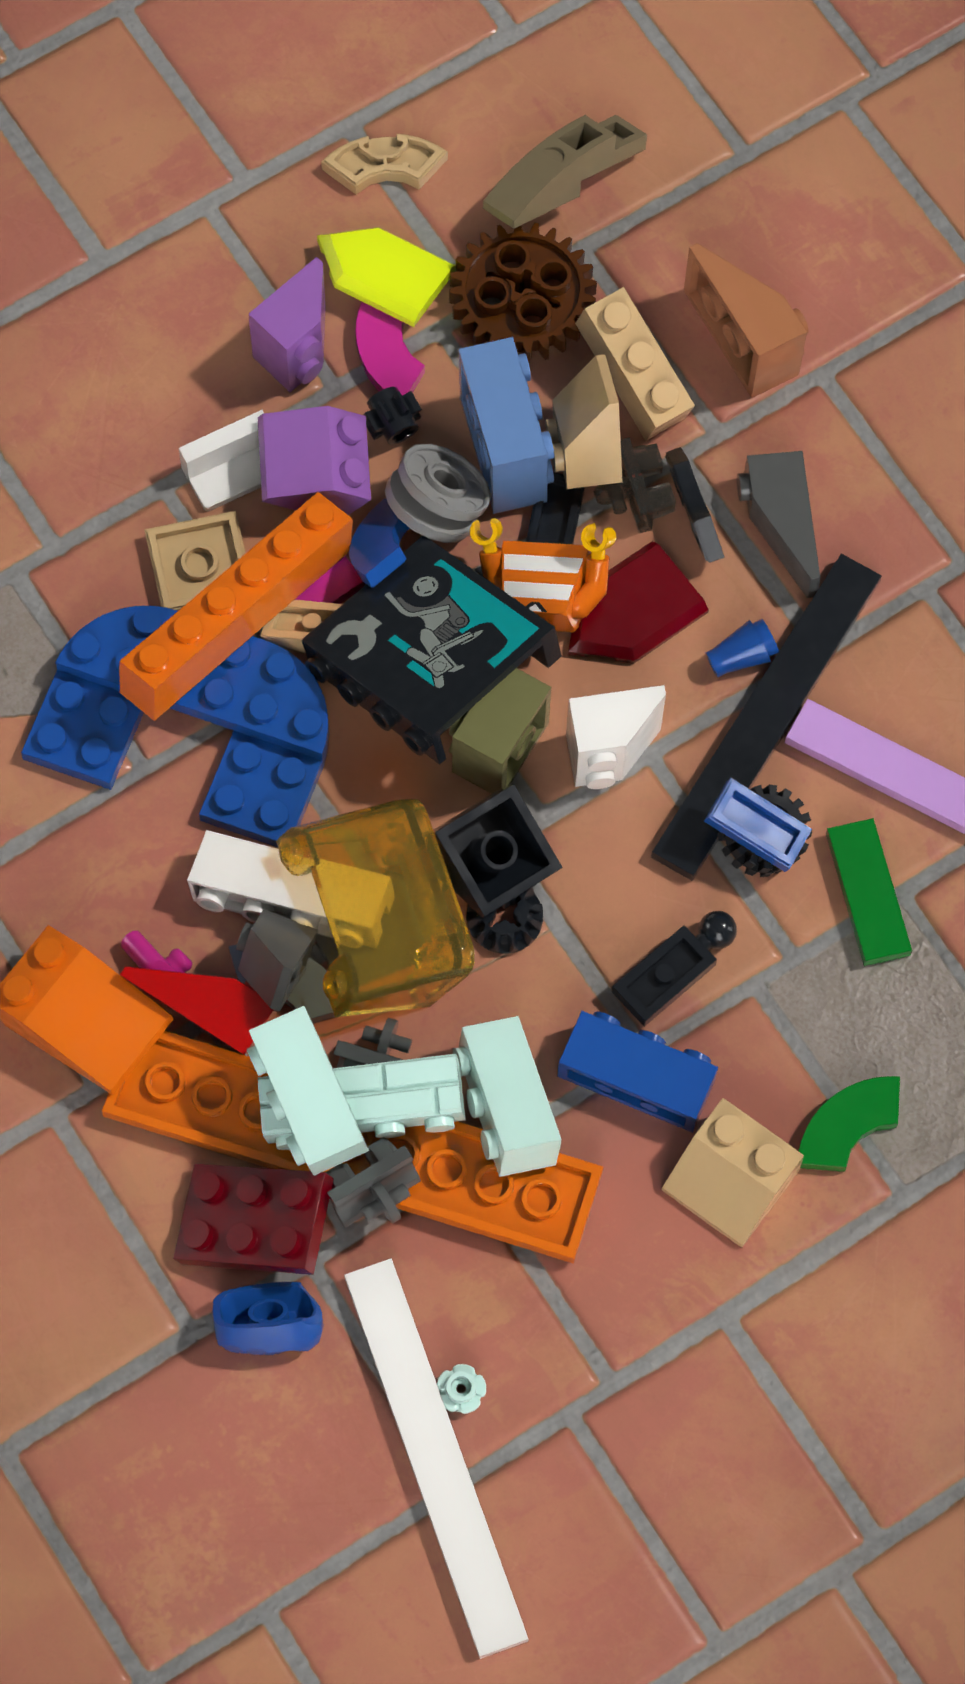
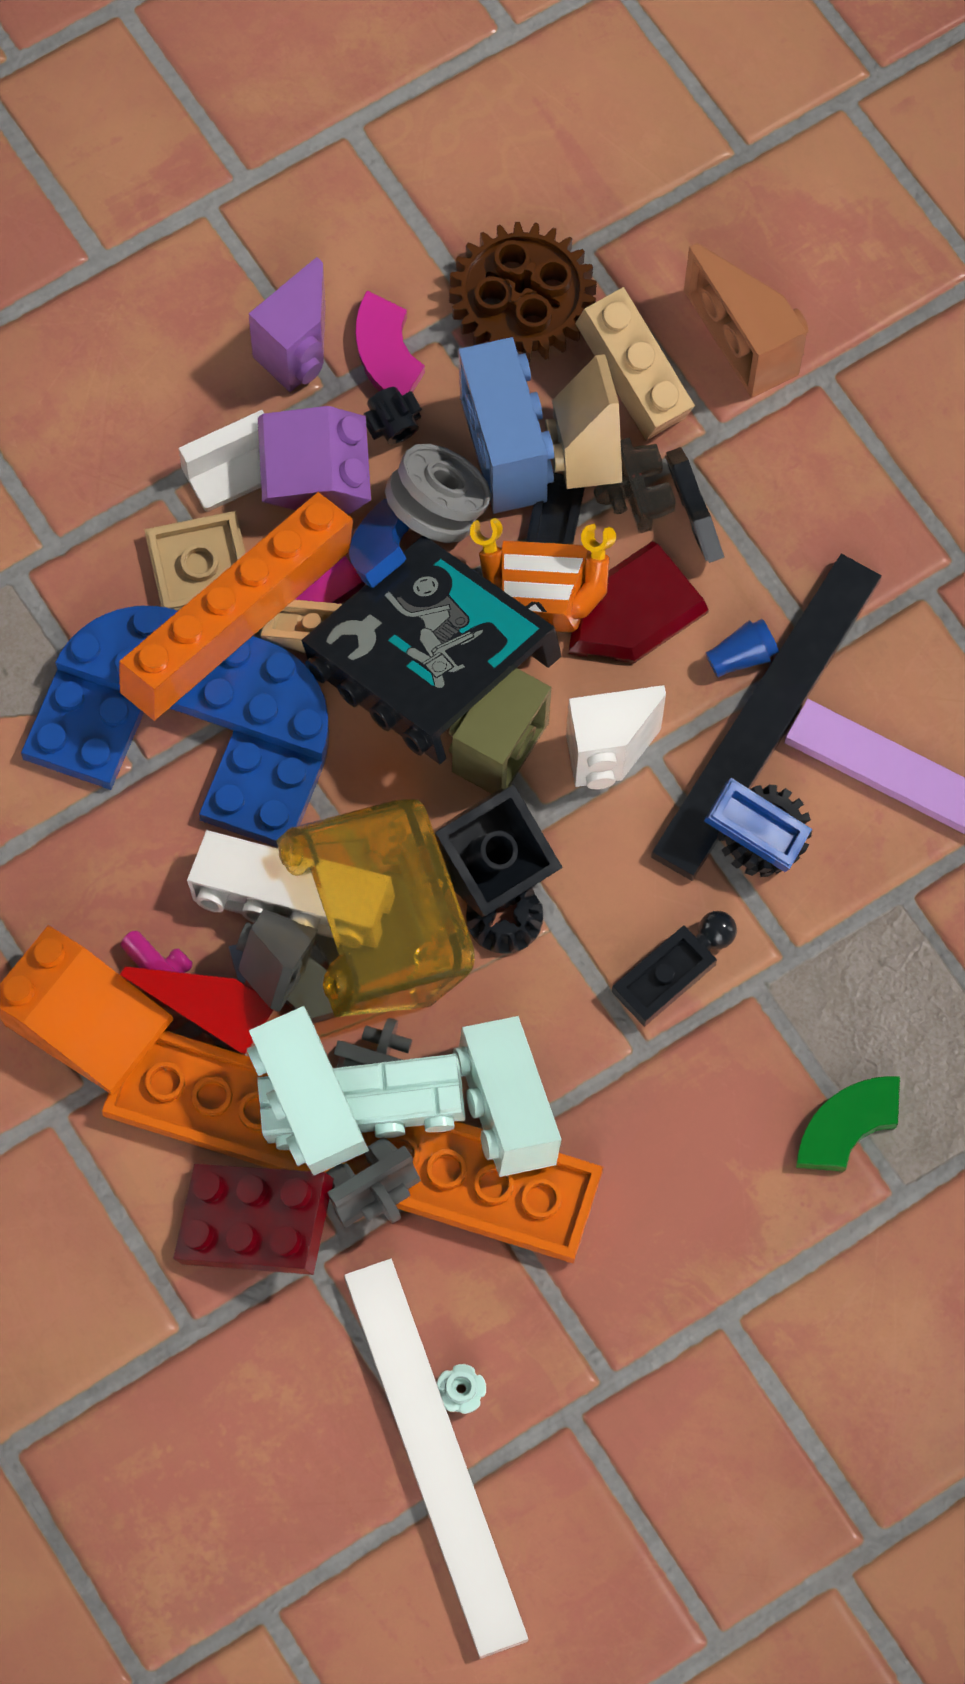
(267, 1319): blue piece -> none
(384, 159): tan tile -> none
(385, 271): neon yellow tile -> none
(557, 165): dark tan slope -> none
(638, 1070): blue brick -> none
(733, 1172): tan slope -> none
(782, 512): dark grey slope -> none
(868, 892): green tile -> none

